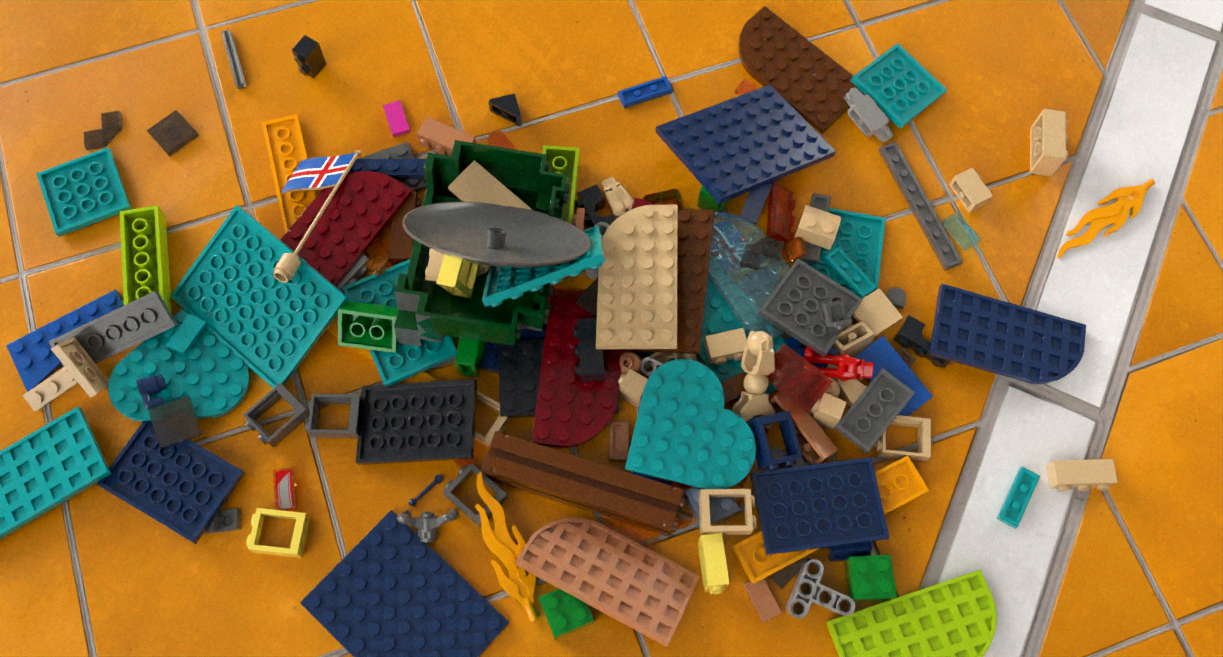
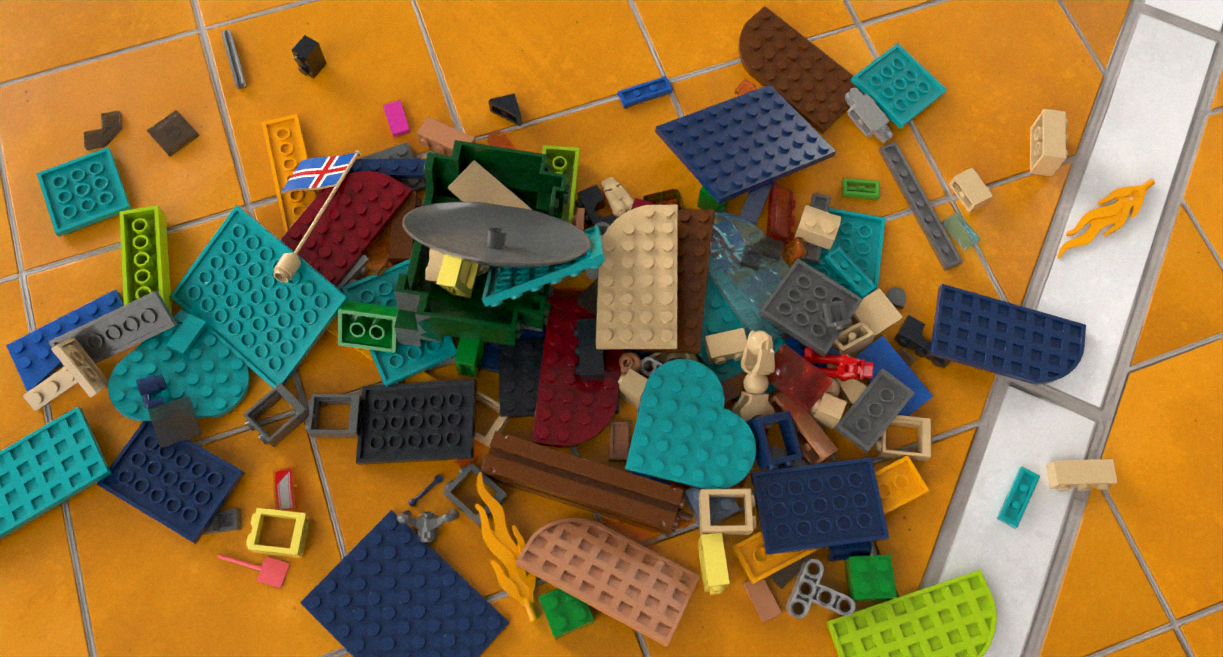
(271, 572): none -> coral piece
(860, 191): none -> bright green tile

